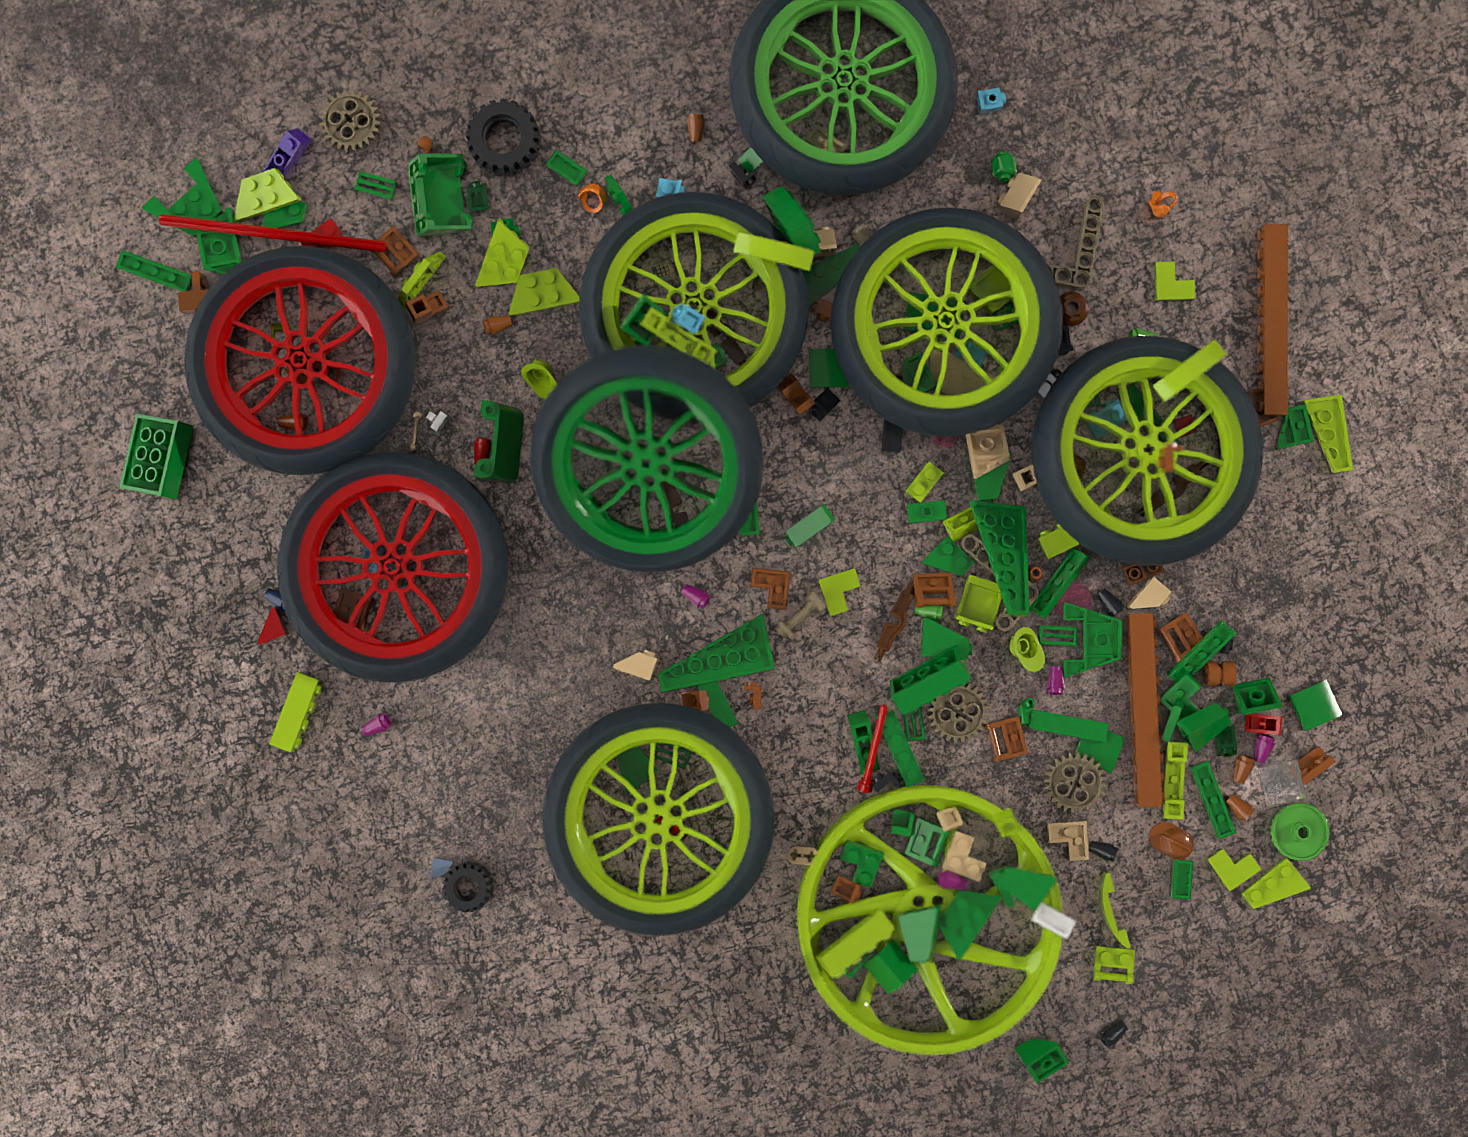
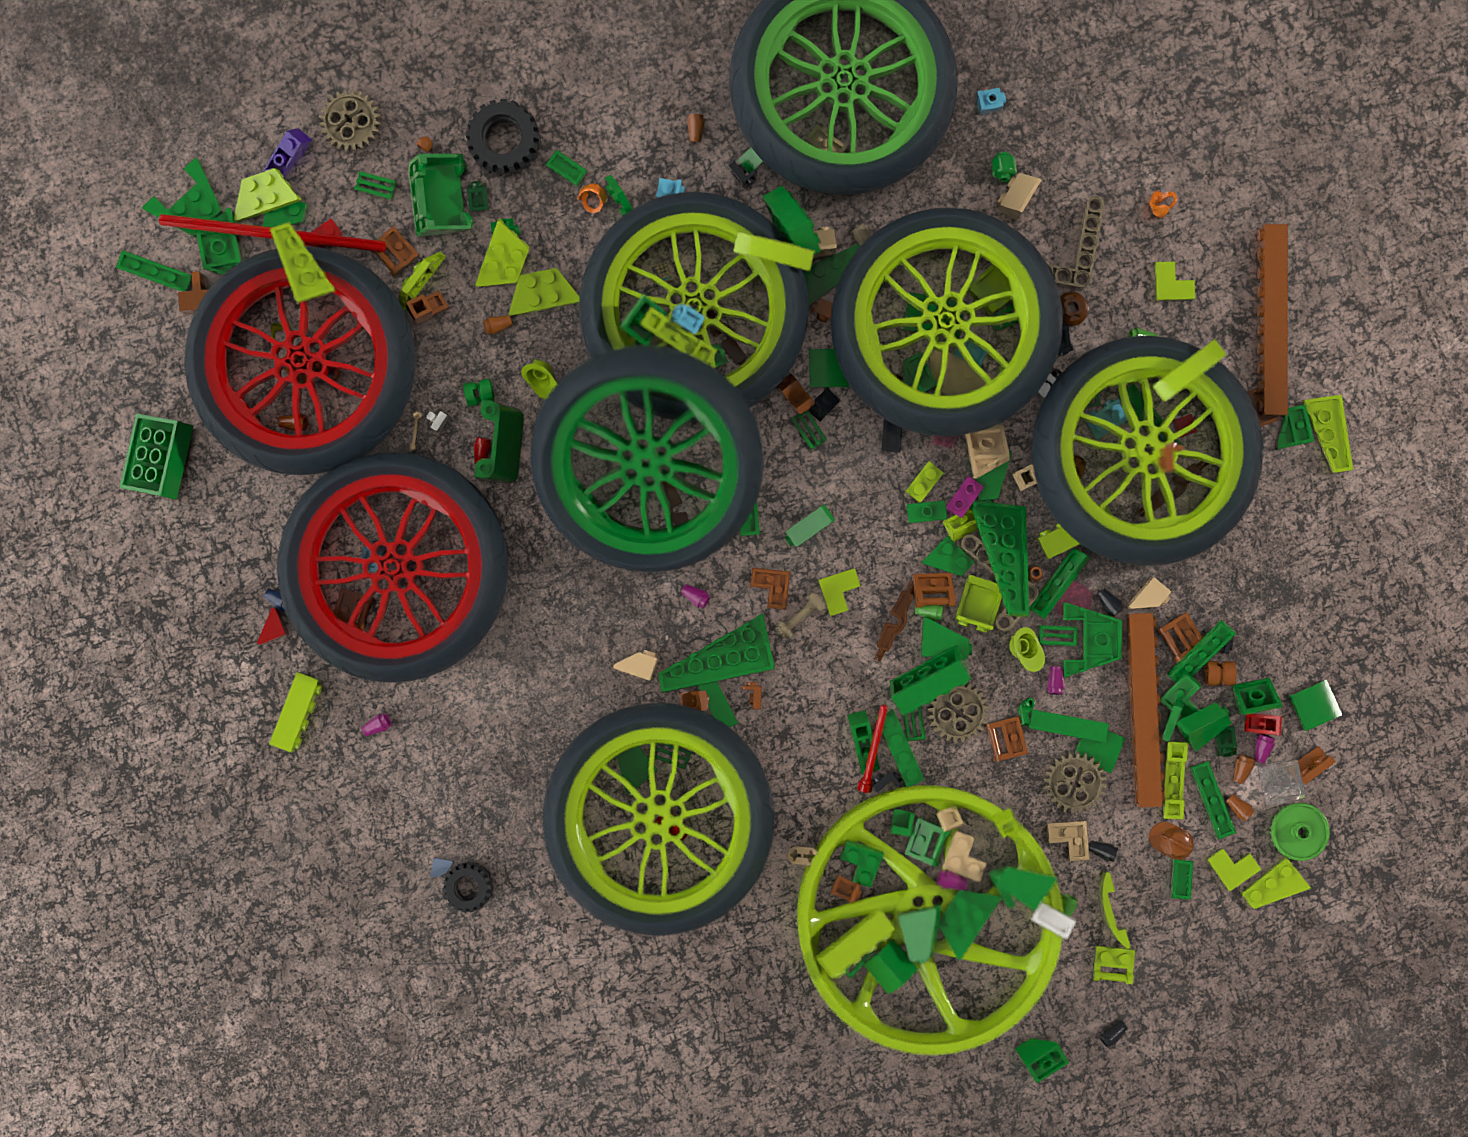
(301, 269): none -> lime wing
(485, 390): none -> green wheel
(817, 442): none -> green tile
(964, 497): none -> magenta bracket
(1069, 904): none -> bright green cone
(1138, 573): reddish brown slope -> none

